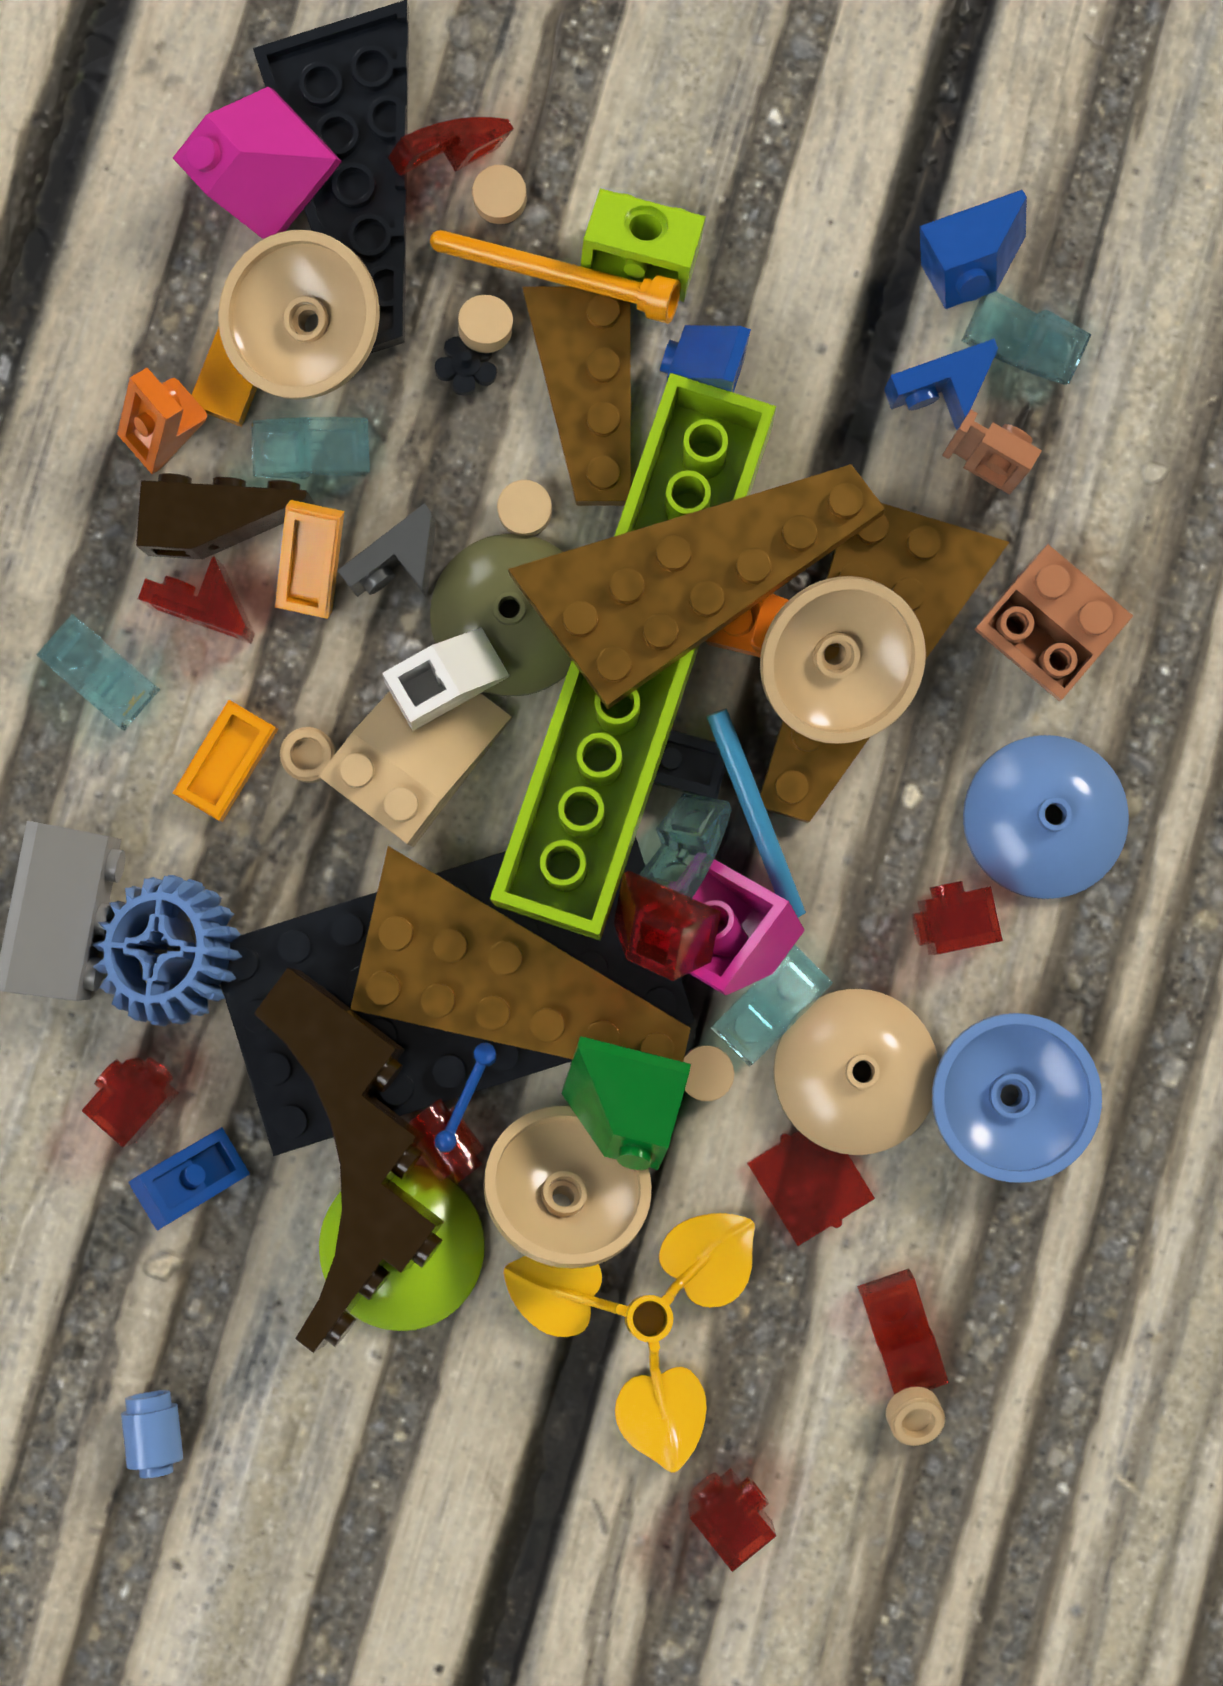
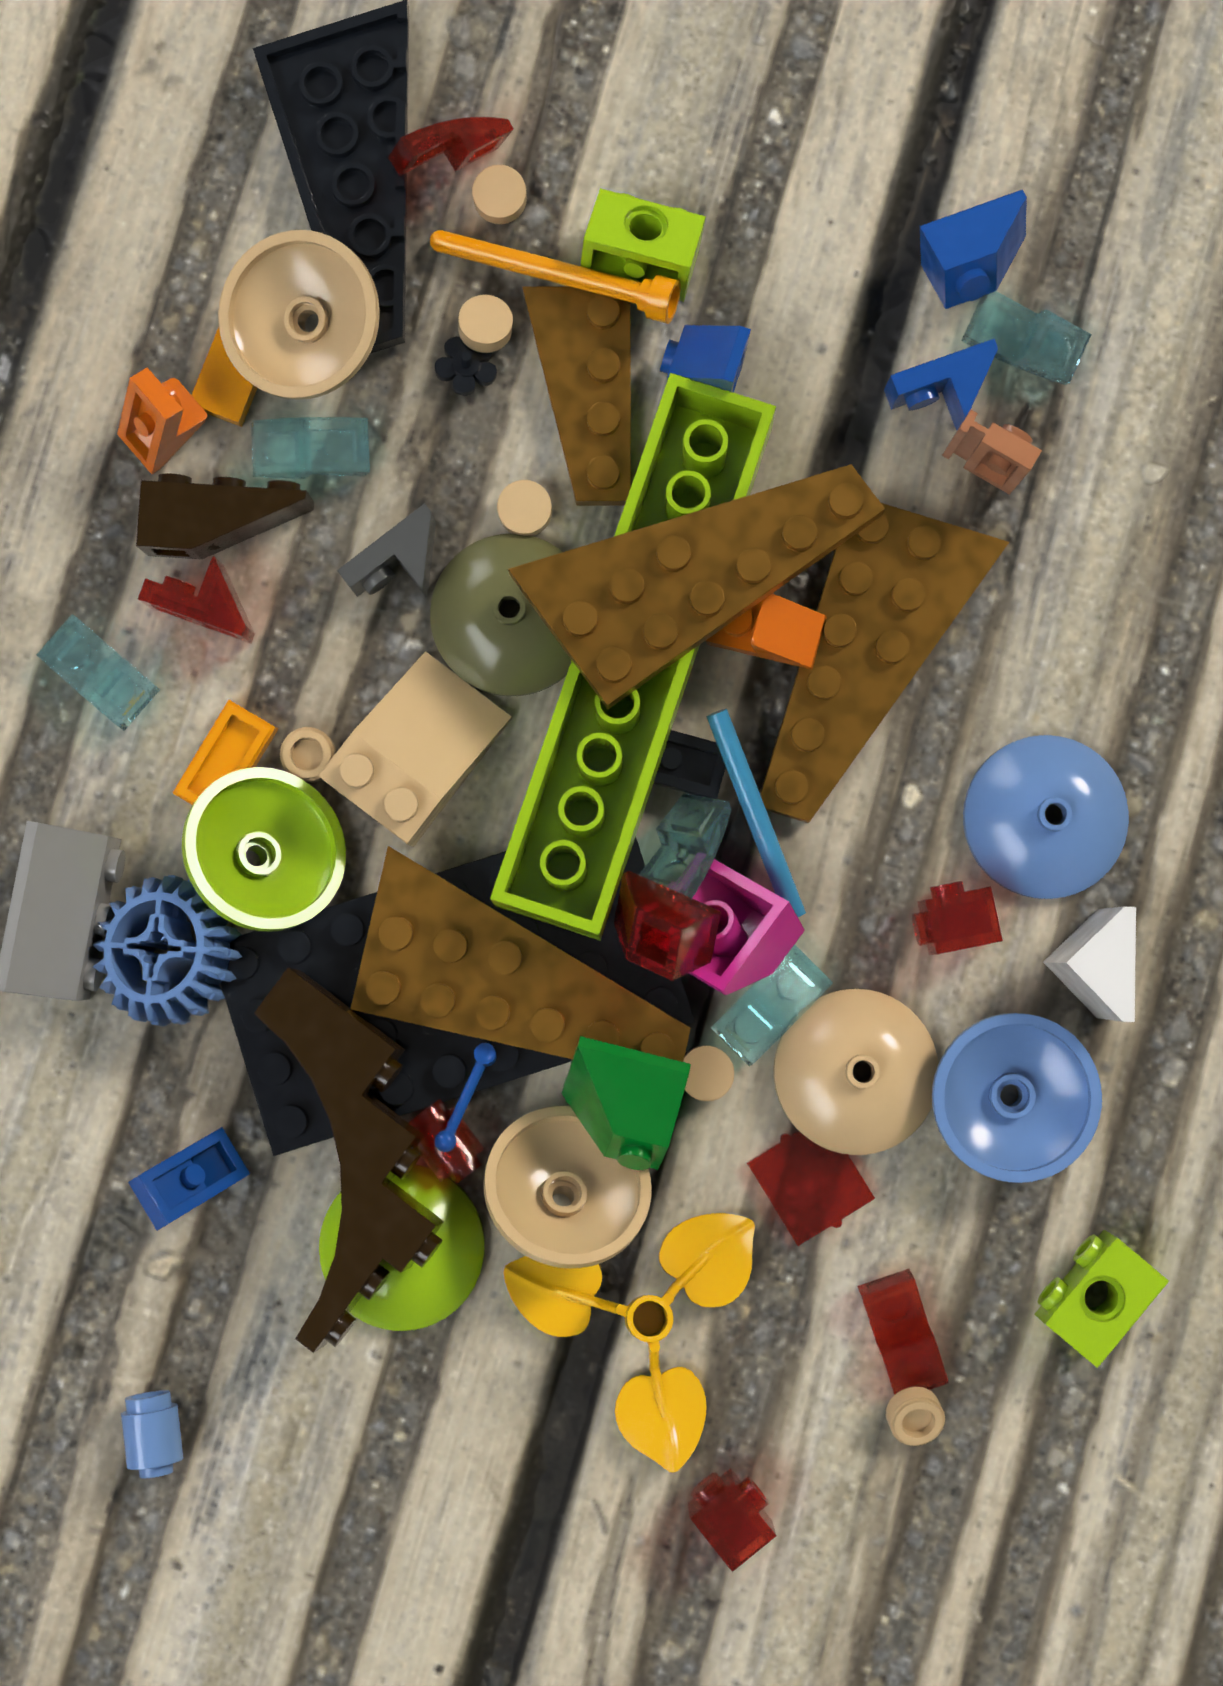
(130, 1098): clear red brick -> none
(258, 161): dark pink slope -> none
(289, 831): none -> lime dish
(309, 559): light orange tile -> none
(444, 676): white slope -> none
(868, 679): tan dish -> none
(1053, 622): nougat slope -> none
(1100, 963): none -> white slope
(1131, 1290): none -> lime brick

